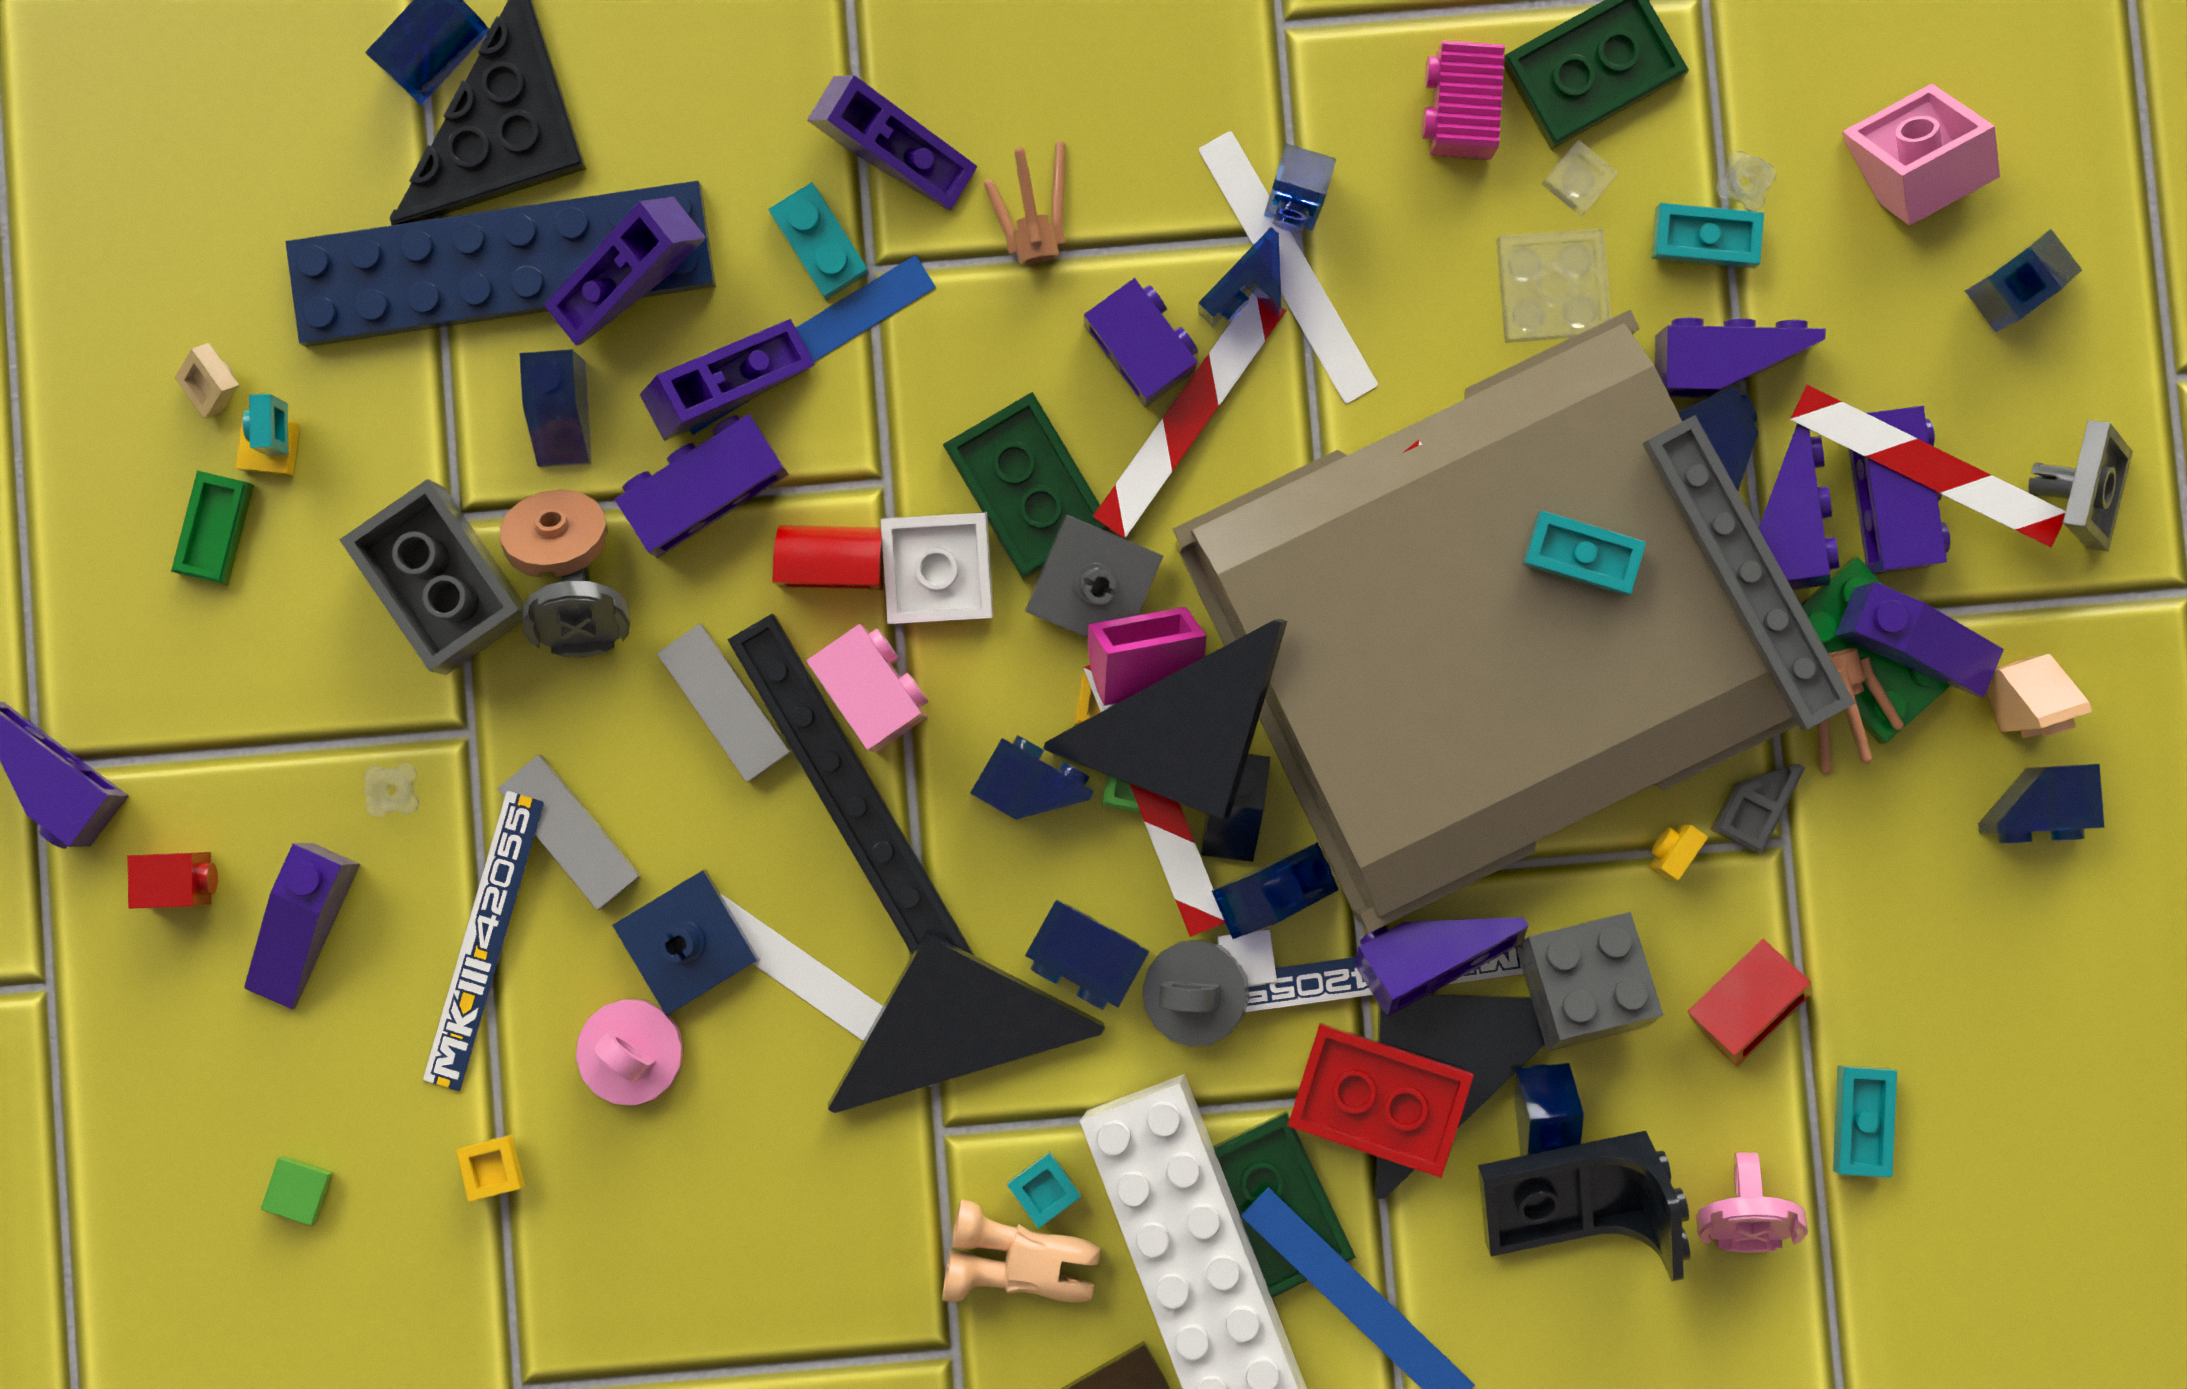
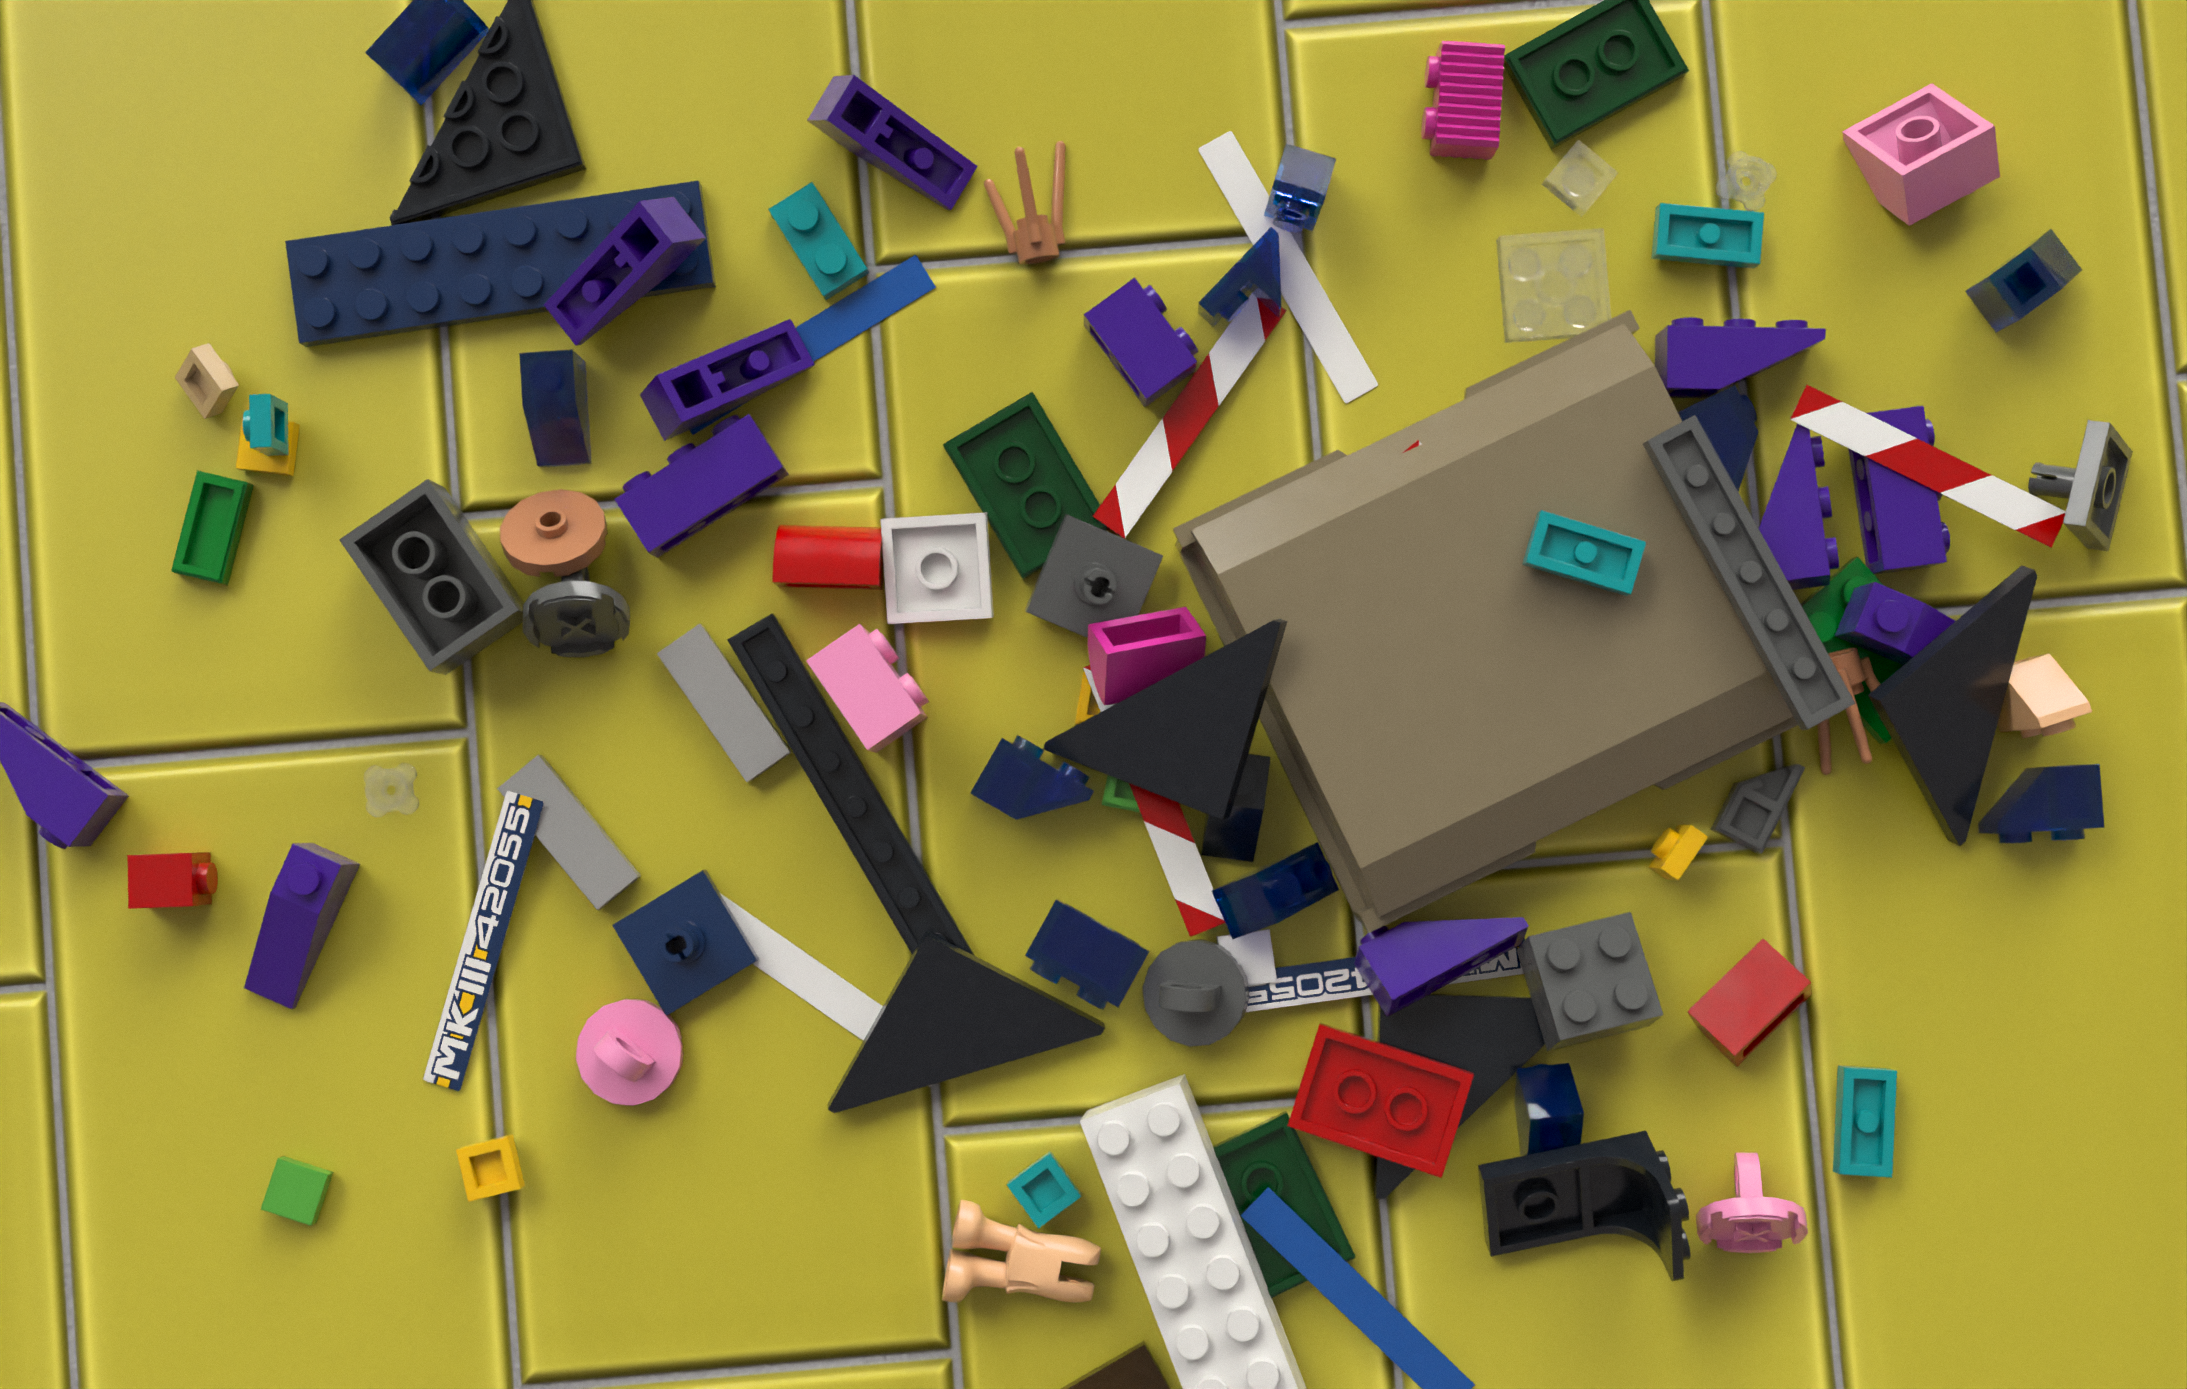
(1950, 700): none -> black tile

